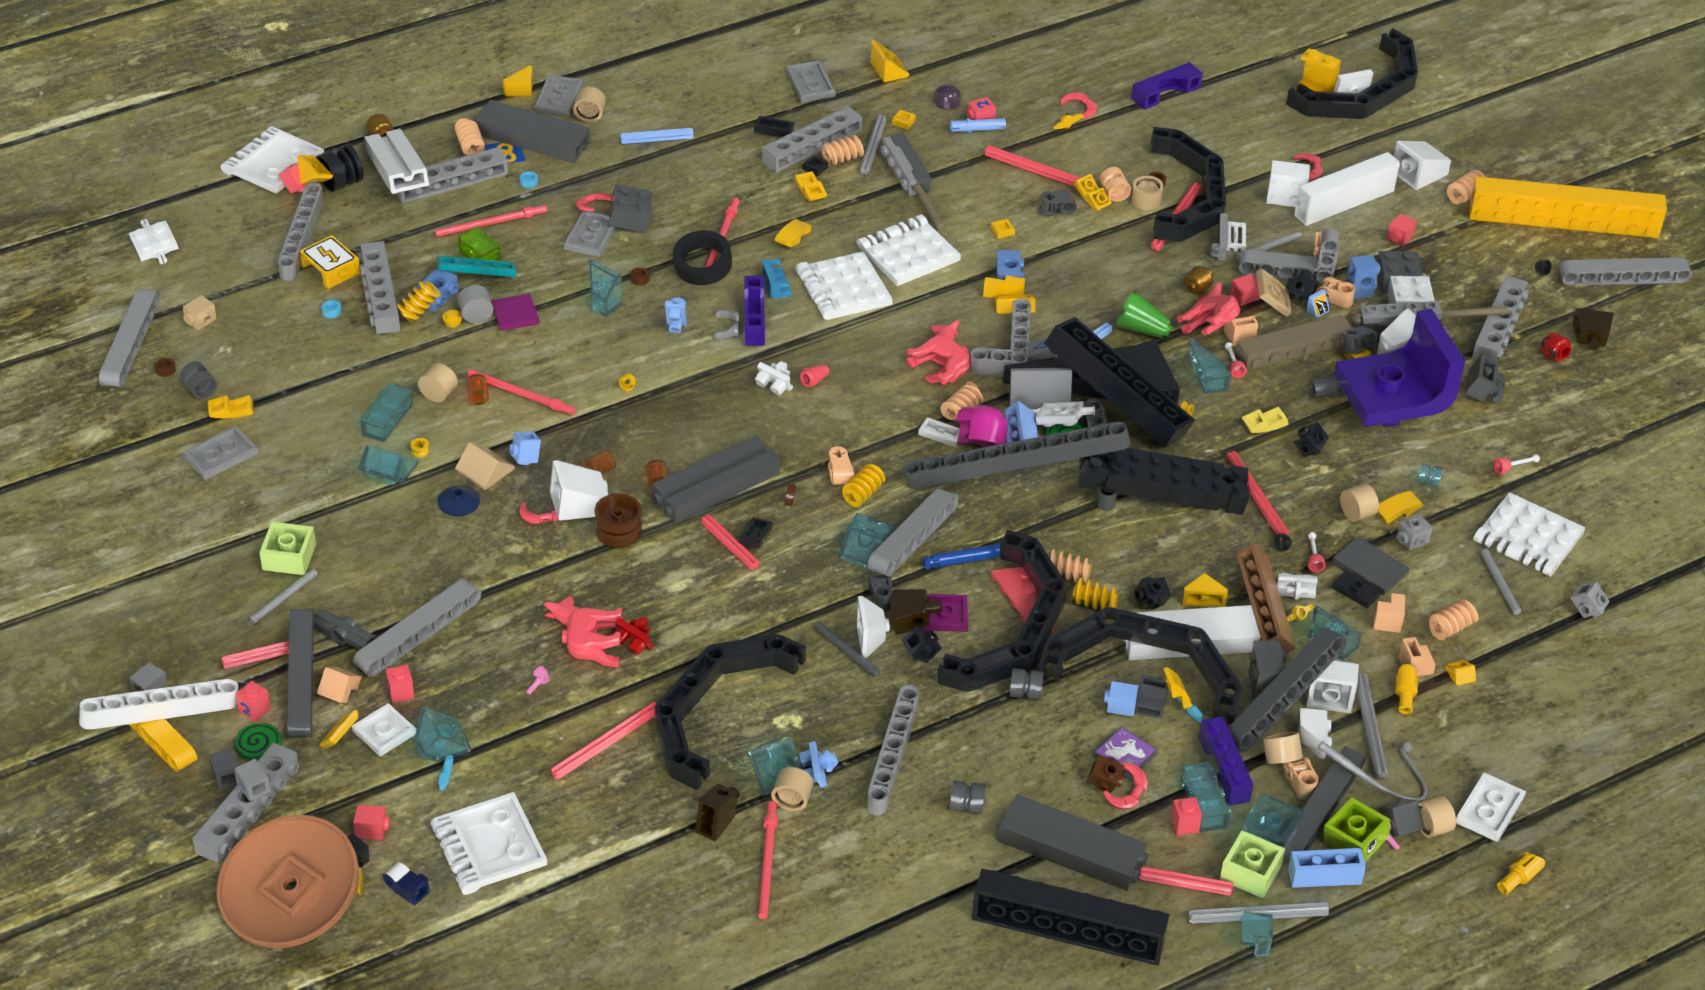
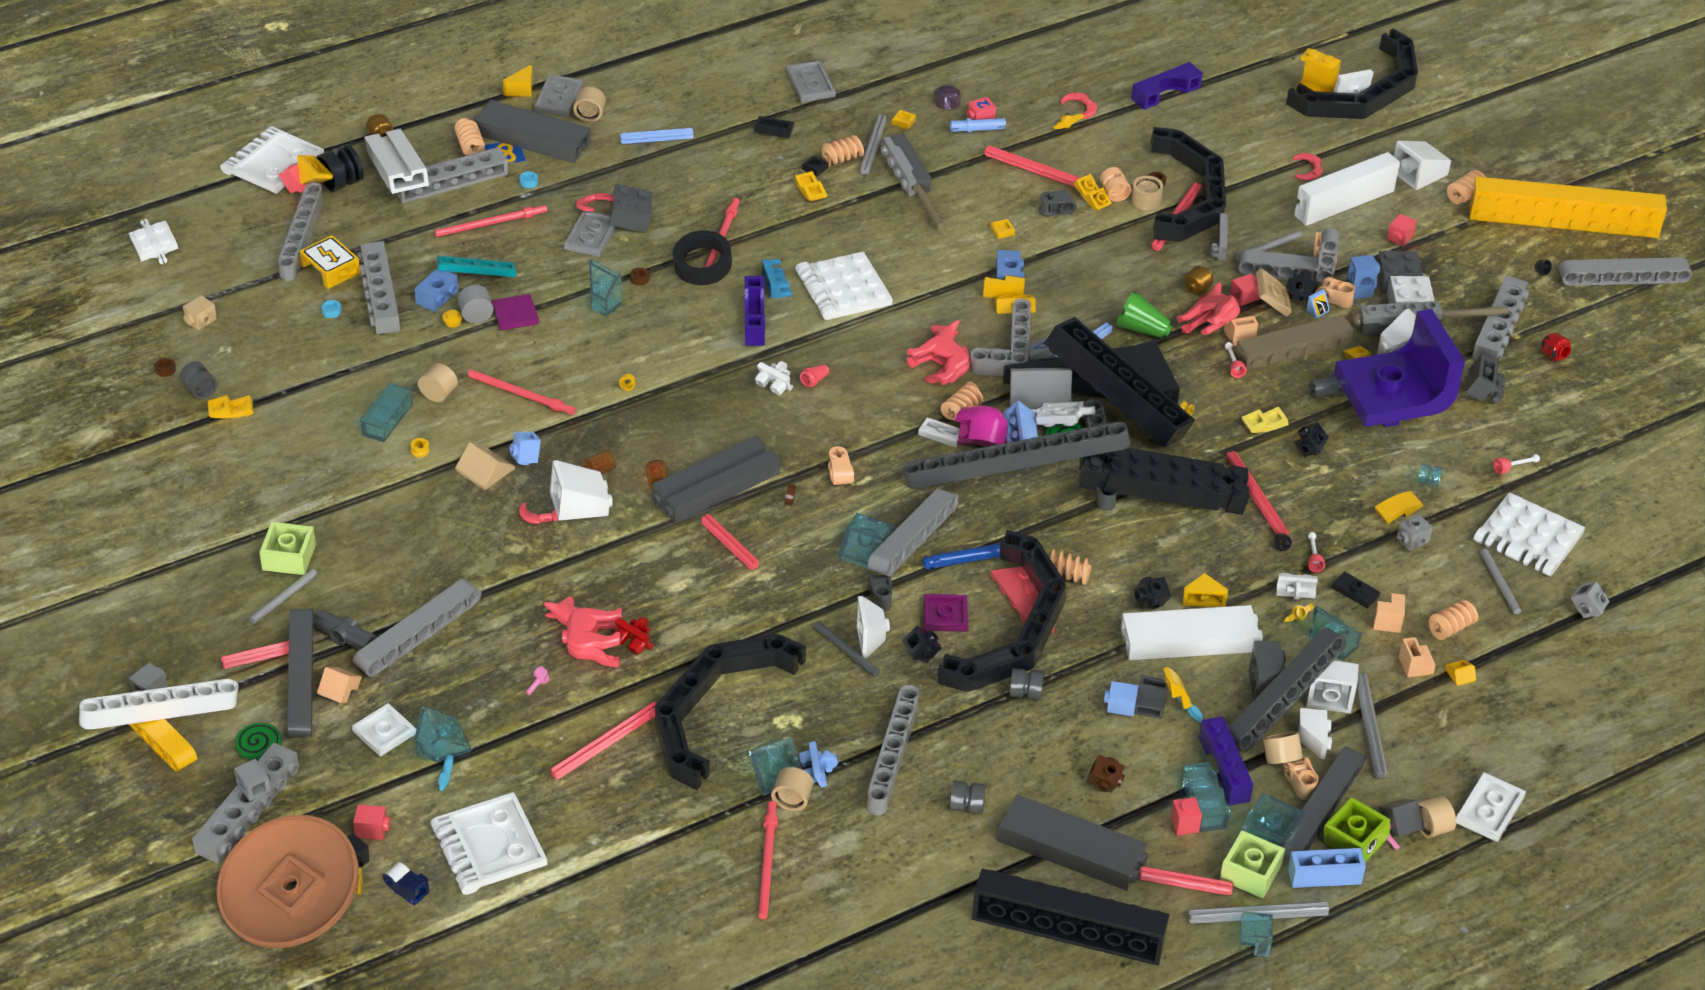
(129, 338): light grey beam -> none
(220, 453): light grey tile -> none
(223, 767): dark grey brick -> none
(253, 701): coral brick -> none
(339, 729): yellow tile -> none
(386, 464): clear light blue slope -> none
(400, 683): coral brick -> none
(419, 301): yellow piece -> none
(458, 500): dark blue dish -> none
(477, 389): clear orange brick -> none
(479, 245): clear neon green brick -> none
(618, 520): reddish brown wheel -> none
(676, 314): light blue hips -> none
(716, 811): dark brown torso -> none
(734, 330): light grey cap -> none
(756, 532): black plate -> none
(792, 233): yellow slope -> none
(810, 139): light grey brick -> none
(863, 485): yellow piece -> none
(886, 63): yellow slope -> none
(906, 253): white hinge -> none
(912, 609): dark brown torso -> none
(1094, 595): yellow piece -> none
(1127, 749): tile -> none
(1131, 800): coral piece -> none
(1134, 628): black piece -> none
(1209, 369): clear light blue slope -> none
(1236, 245): white tile -> none
(1265, 597): medium nougat brick -> none
(1285, 182): white brick -> none
(1338, 757): light grey piece -> none
(1359, 339): dark grey piece -> none
(1359, 502): tan piece -> none
(1371, 565): dark grey tile -> none
(1406, 687): yellow arm -> none
(1521, 872): yellow arm -> none
(1592, 327): dark brown torso -> none

